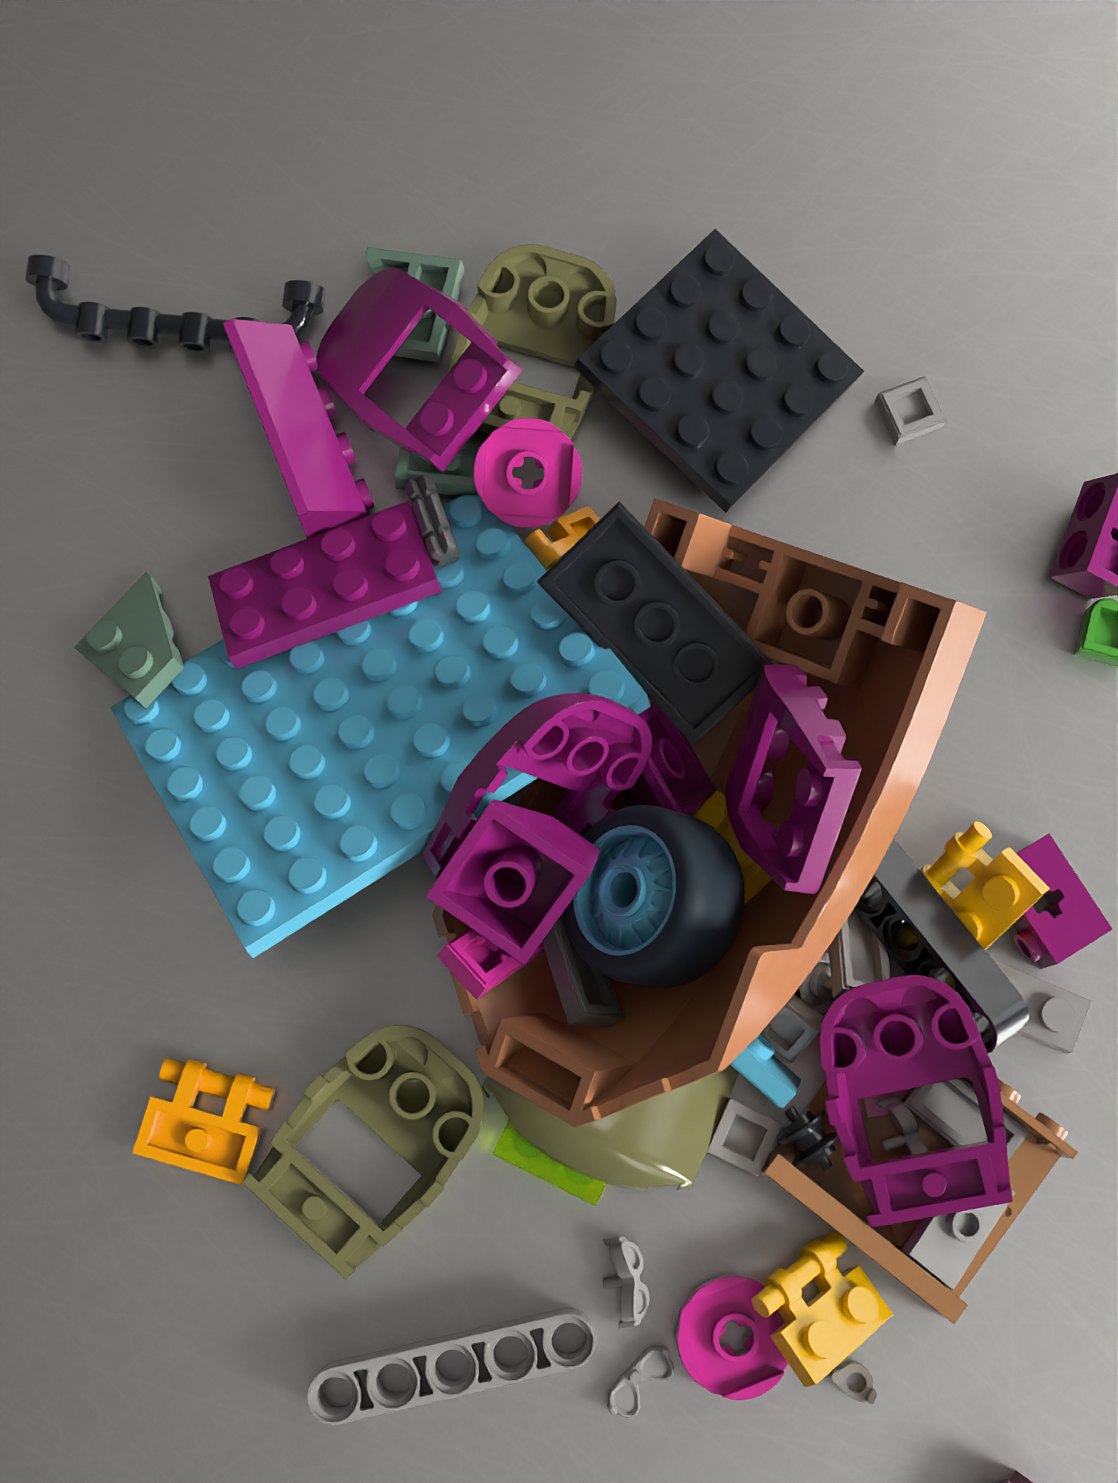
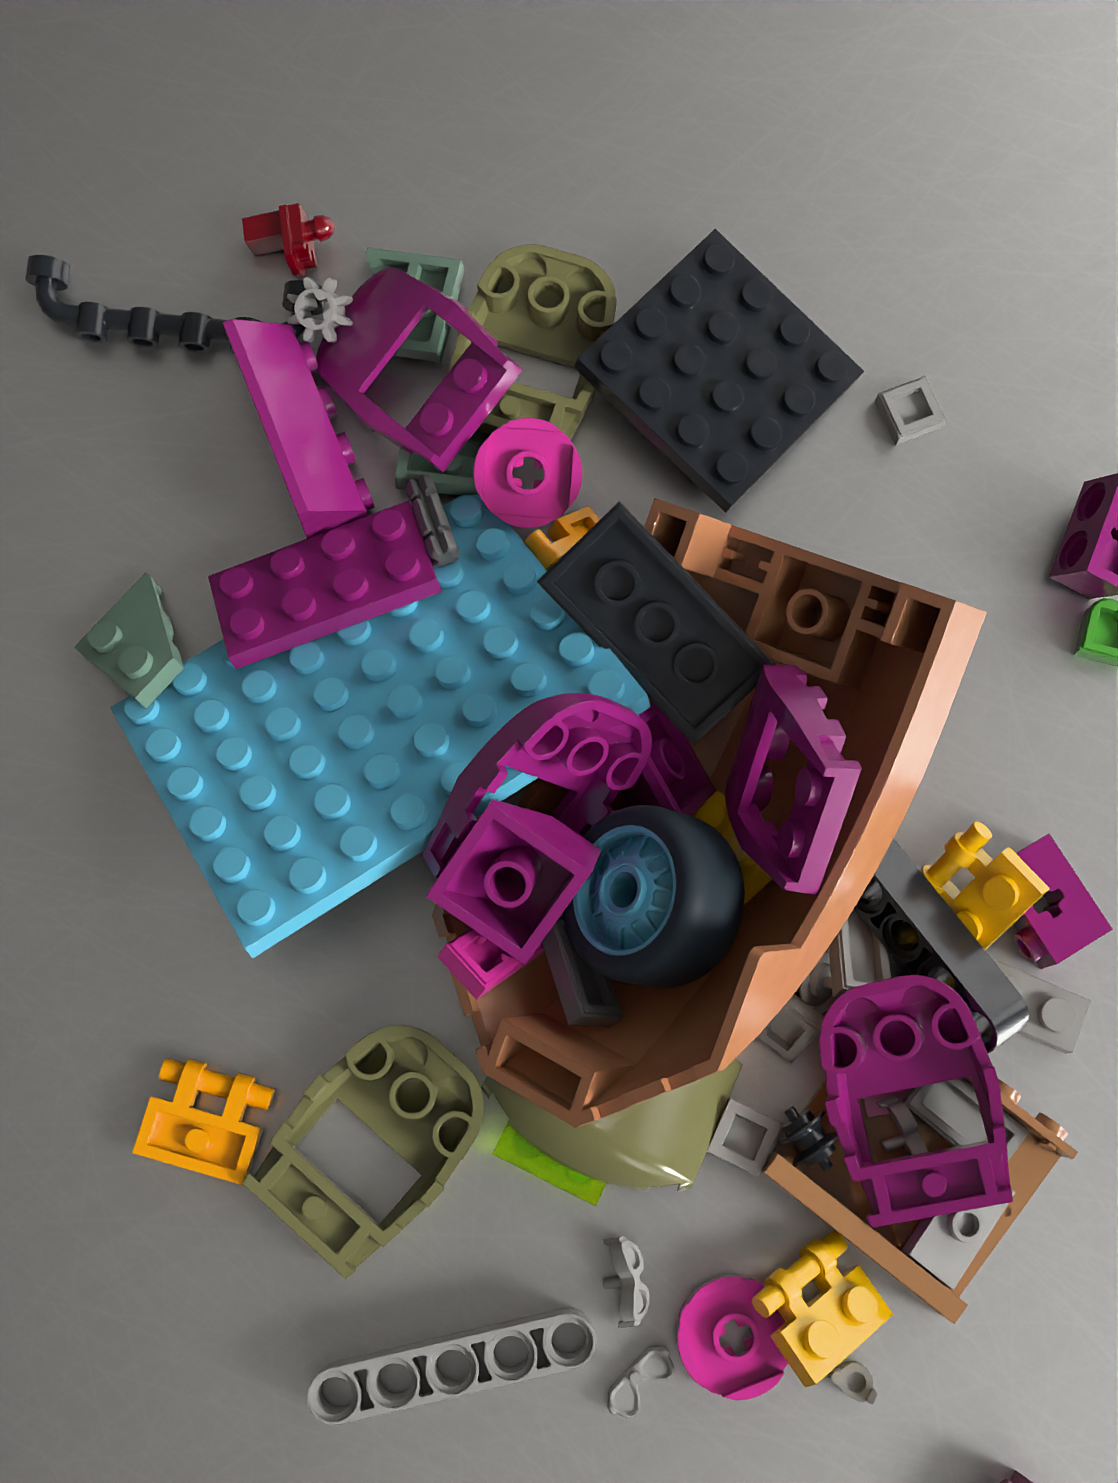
(288, 231): none -> dark red piece
(307, 302): none -> light grey gear
(767, 1071): medium azure plate -> none

